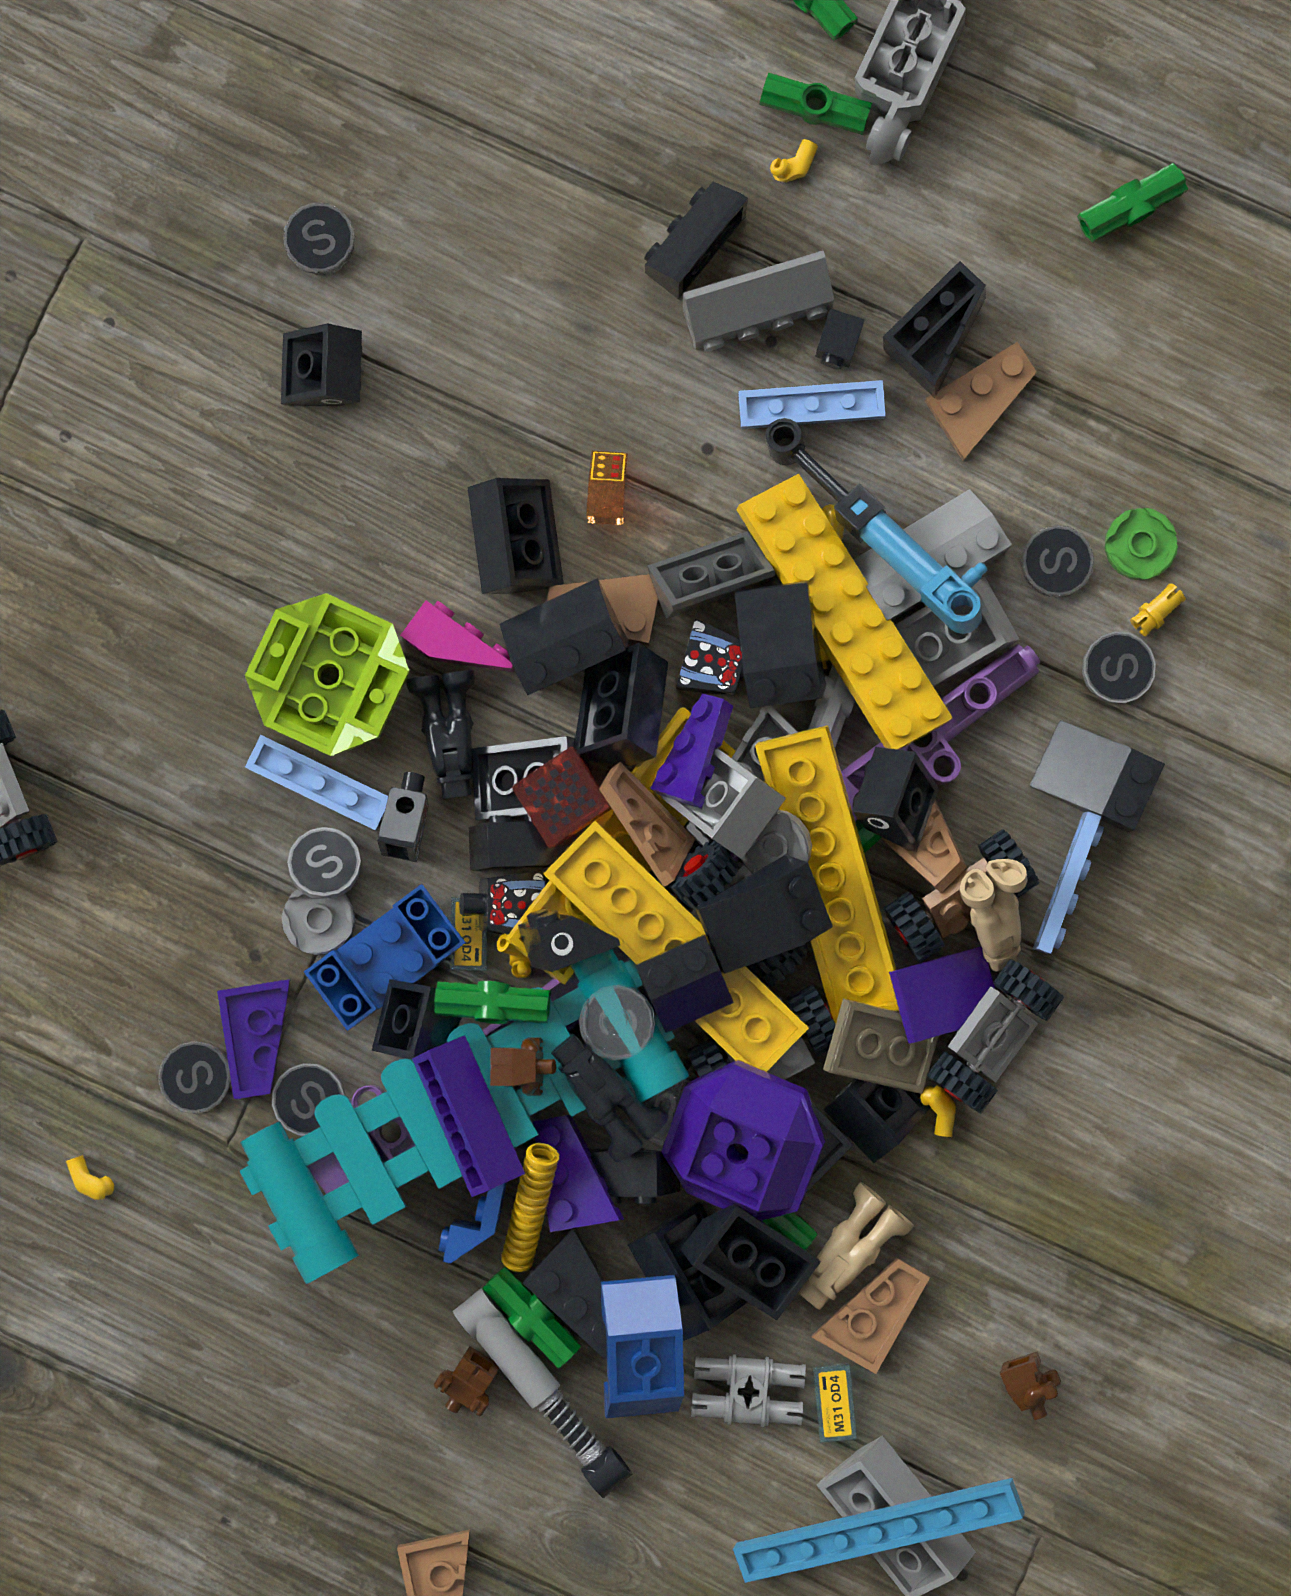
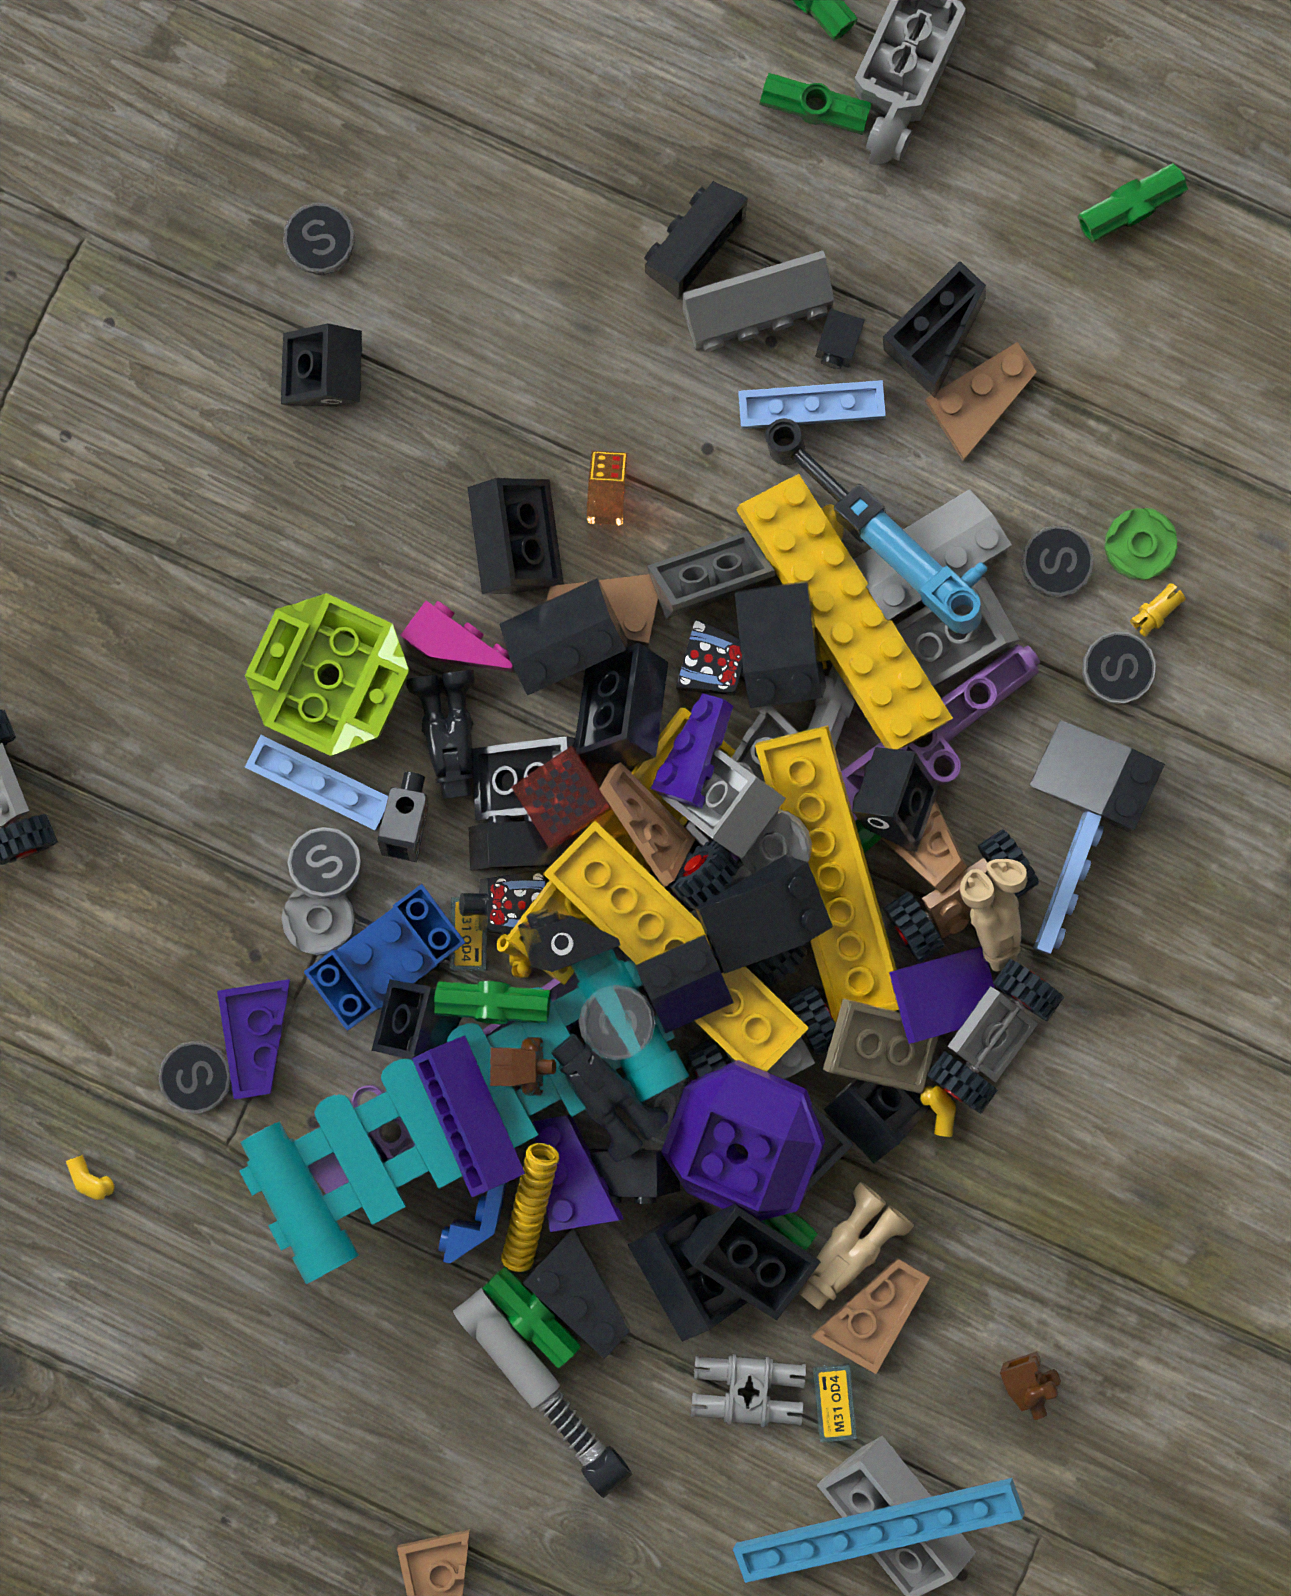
(299, 1094): black tile -> none
(468, 1382): reddish brown piece -> none
(642, 1346): blue slope -> none
(796, 167): yellow arm -> none

